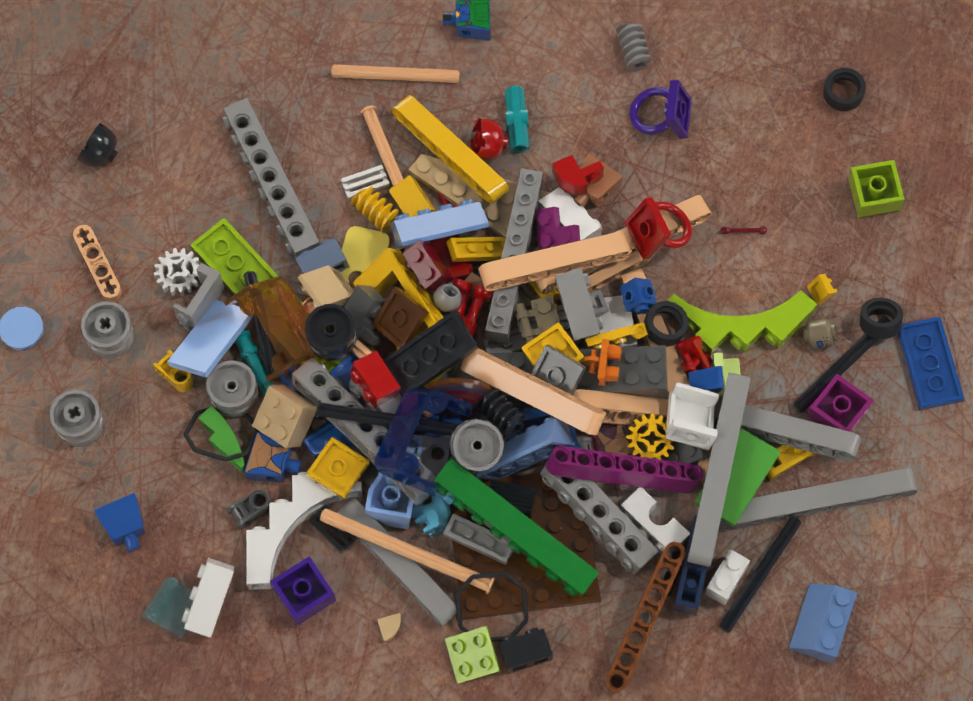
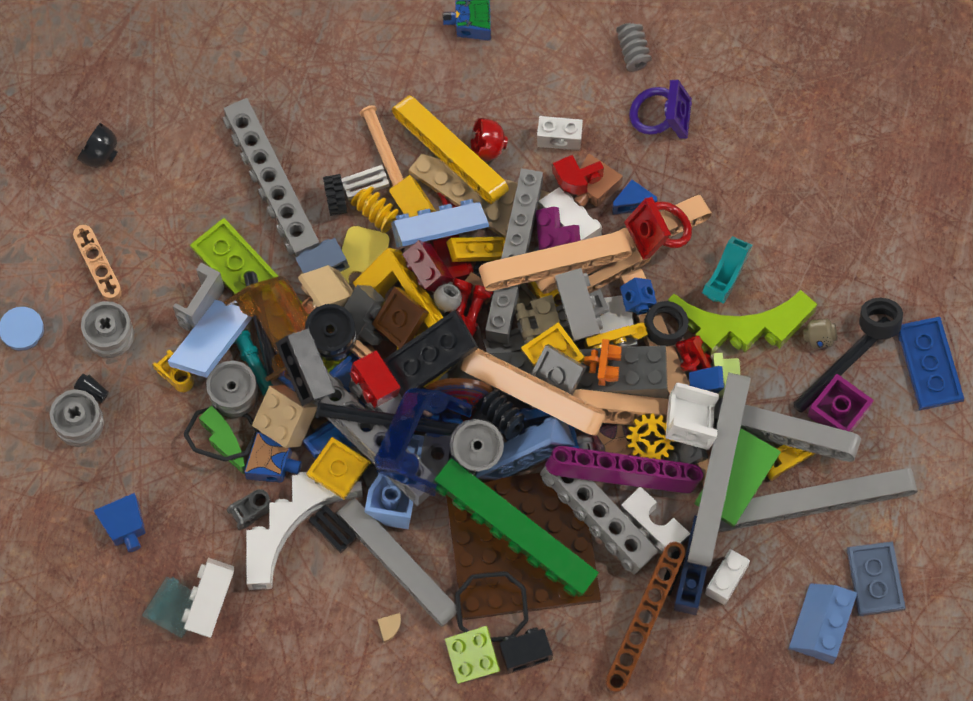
(91, 386): none -> black cone
(177, 262): white gear -> none
(303, 590): dark purple brick -> none
(305, 367): none -> brick
(335, 194): none -> black tyre
(395, 73): light nougat axle -> none
(404, 549): light nougat axle -> none
(433, 514): medium azure animal -> none
(477, 539): light grey plate -> none
(517, 119): teal piece -> none
(519, 496): black brick -> none
(559, 133): none -> white brick
(631, 198): none -> blue slope
(726, 230): dark red hinge -> none
(728, 270): none -> teal arch
(760, 574): black axle -> none
(821, 289): yellow tile -> none
(844, 74): black tyre -> none
(875, 578): none -> sand blue tile
(876, 188): lime brick -> none

